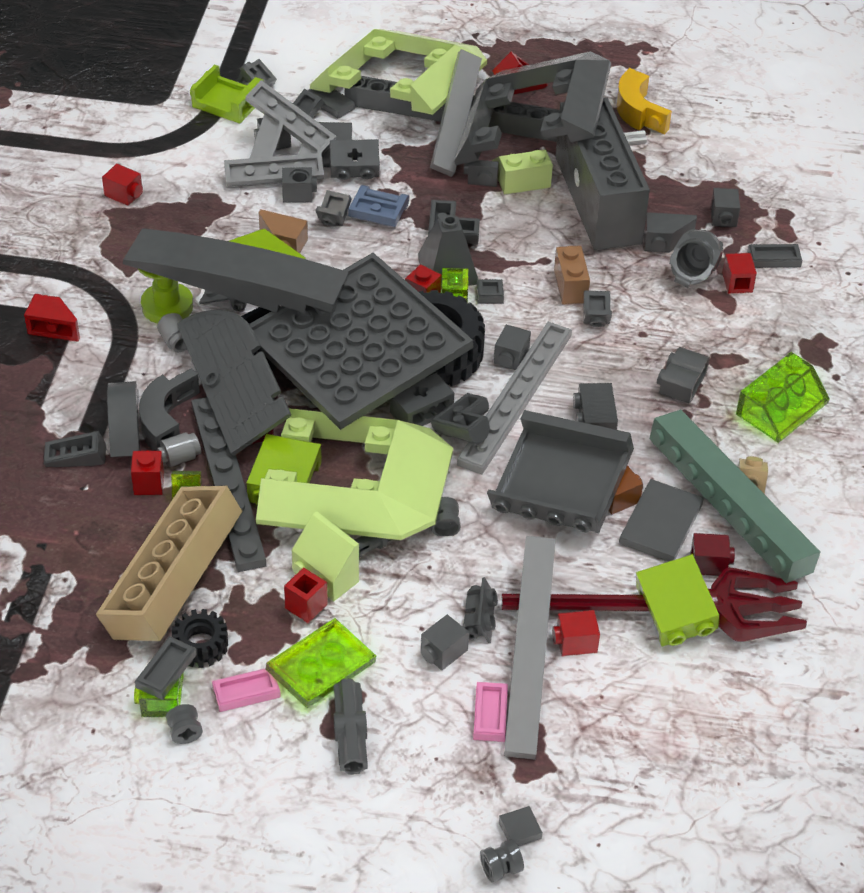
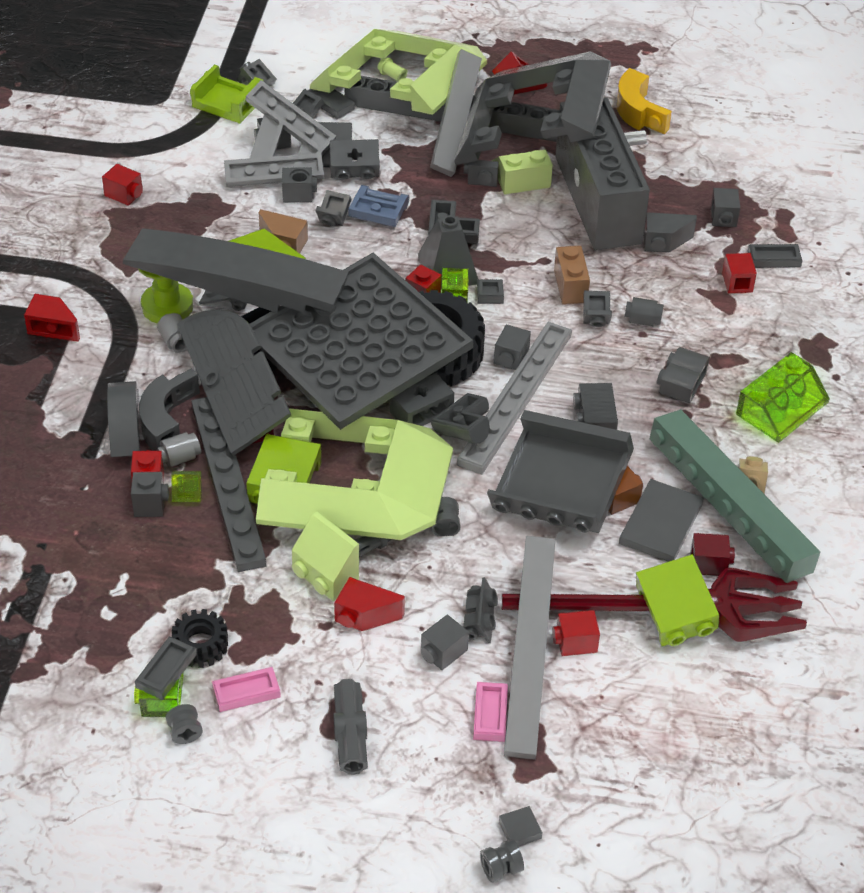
(92, 452): dark grey slope -> none
(148, 494): none -> dark grey brick
(169, 563): tan brick -> none
(305, 595): red brick -> none
(319, 662): clear neon green tile -> none
(367, 605): none -> red slope
(391, 69): none -> yellowish green pin
(644, 311): none -> dark grey brick
(695, 257): dark grey helmet -> none

